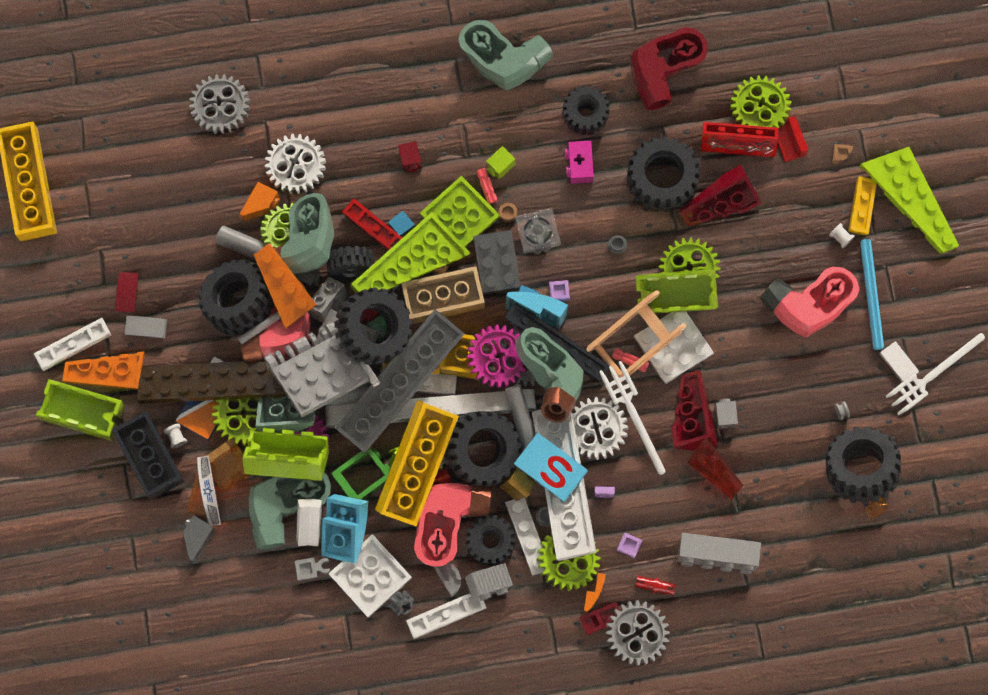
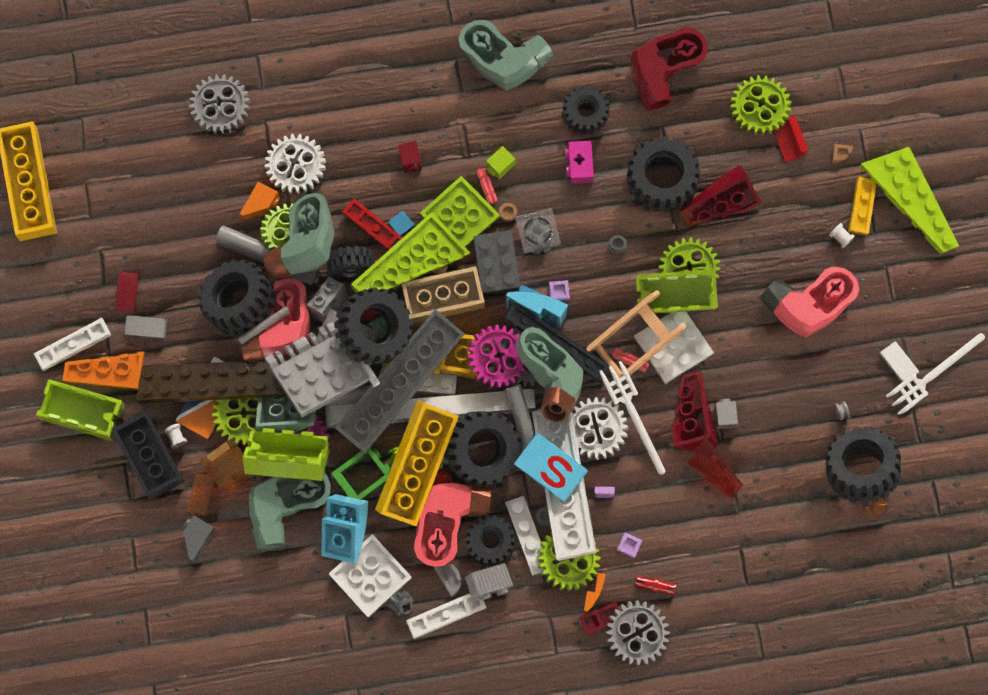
(208, 490): white sticker -> none
(286, 290): orange wing -> none
(308, 522): white piece -> none
(308, 569): light grey plate -> none
(517, 485): pearl gold brick -> none
(718, 552): light grey brick -> none
(739, 139): red brick -> none
(872, 296): medium azure axle -> none

